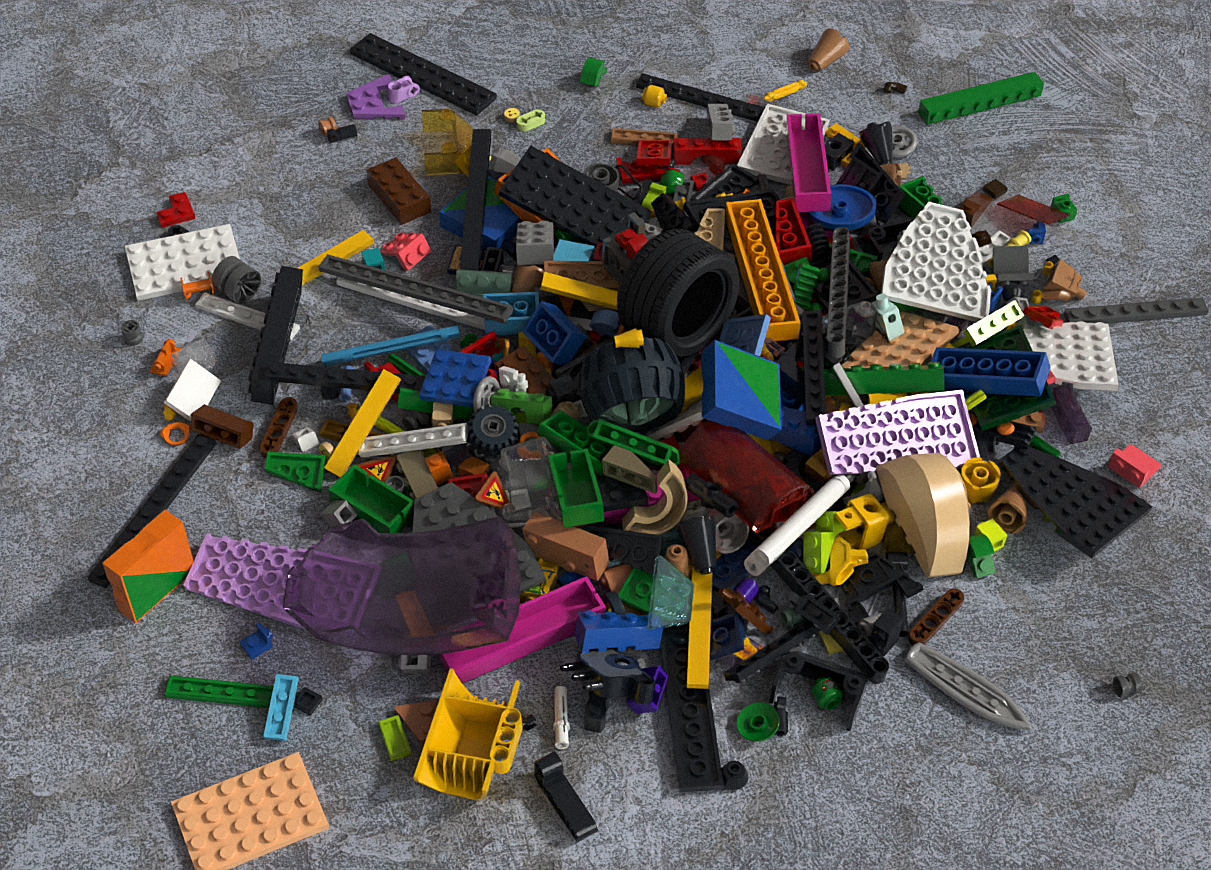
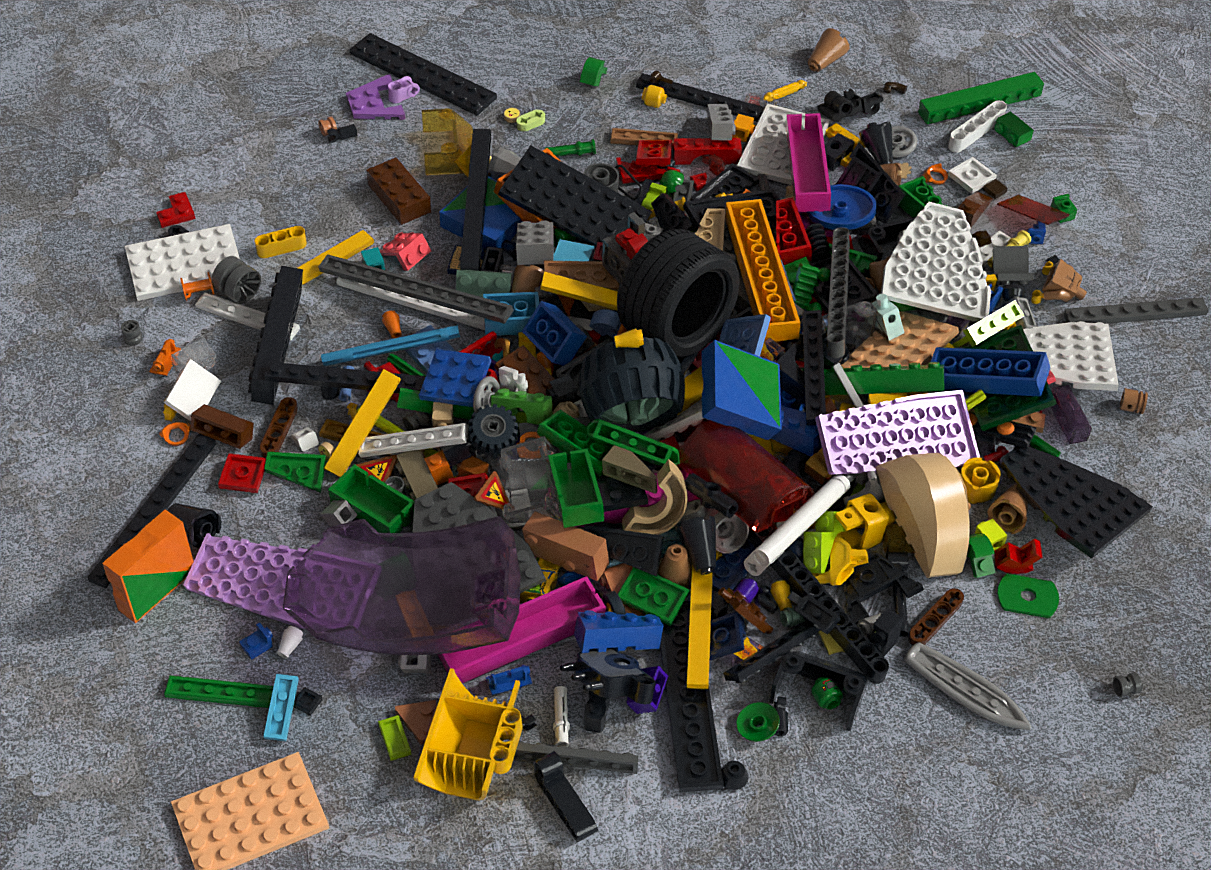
(197, 522): none -> black cone
(242, 473): none -> red plate
(280, 242): none -> yellow beam
(290, 640): none -> white cone
(392, 323): none -> orange cone
(468, 340): green plate -> none
(505, 681): none -> blue hinge
(578, 148): none -> green pin
(579, 757): none -> dark grey plate
(656, 75): none -> dark brown hand
(670, 596): clear light blue wing -> none
(743, 127): none -> light orange brick
(780, 591): none -> yellow cone
(838, 106): none -> black plate
(935, 168): none -> orange piece
(971, 175): none -> white plate
(976, 126): none -> white beam
(996, 456): none -> red arm
(1013, 129): none -> green brick
(1018, 560): none -> red brick
(1045, 315): red plate -> none
(1045, 594): none -> green piece
(1133, 401): none -> medium nougat piece
(1133, 465): coral bracket -> none

